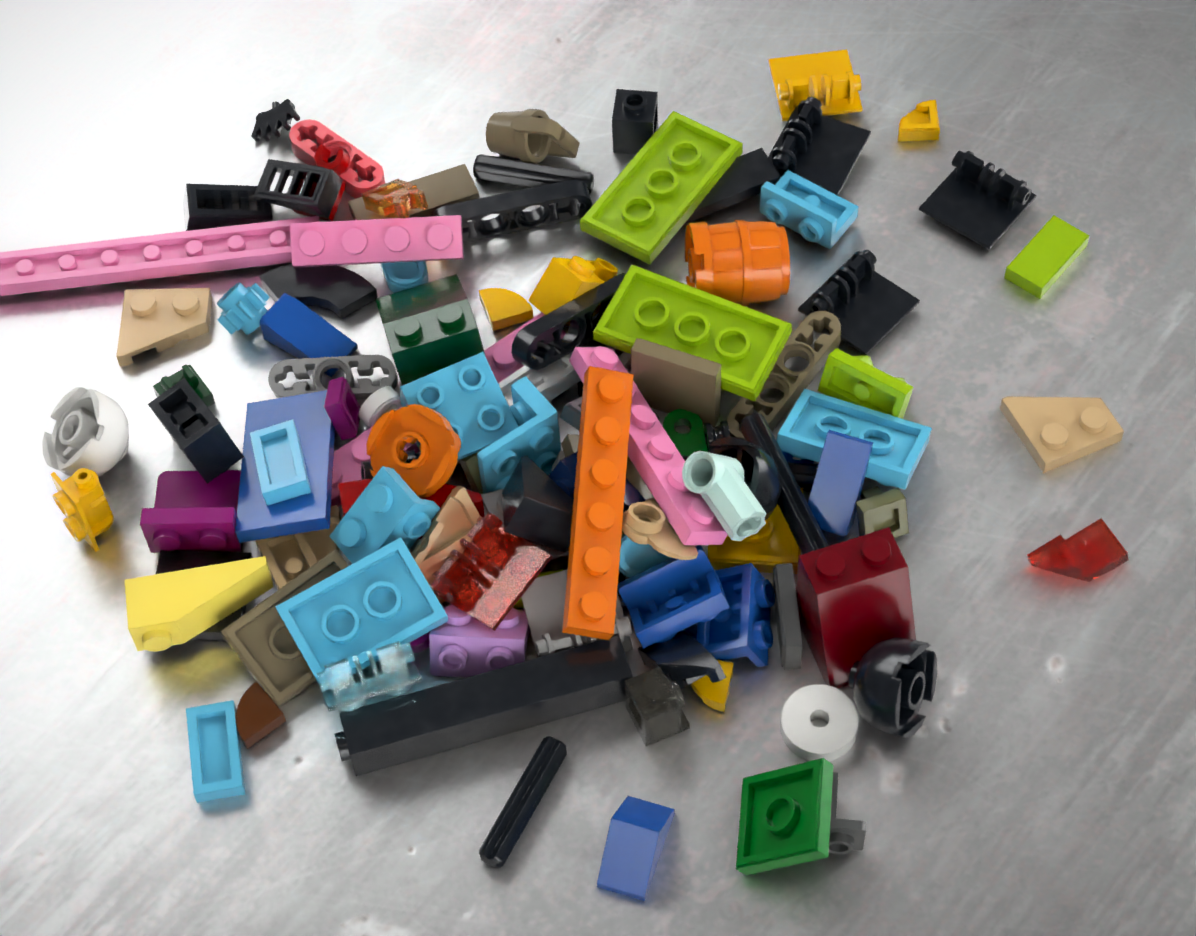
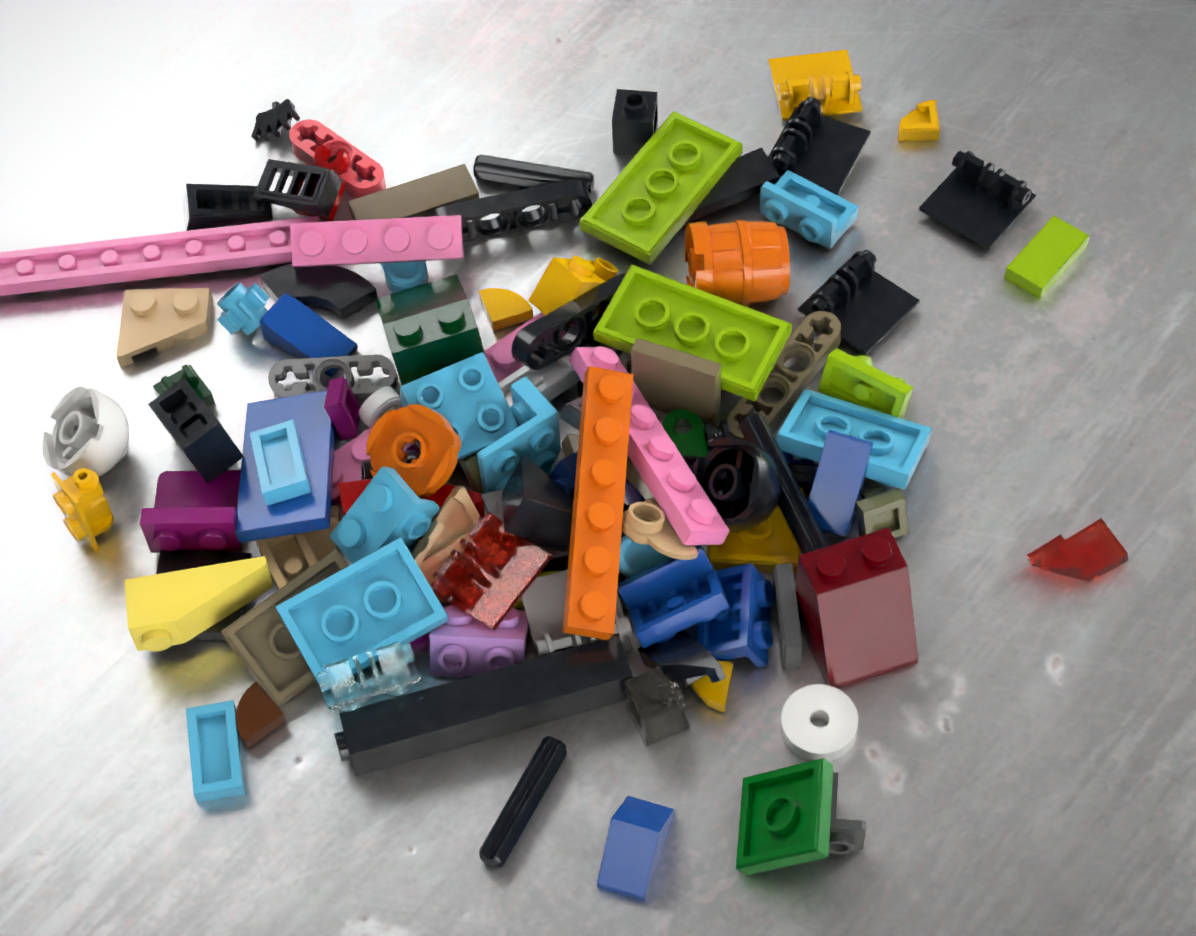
(395, 199): clear orange plate -> none
(529, 136): dark tan piece -> none
(723, 488): light aqua piece -> none
(893, 683): black cylinder -> none
(1061, 427): tan wing -> none

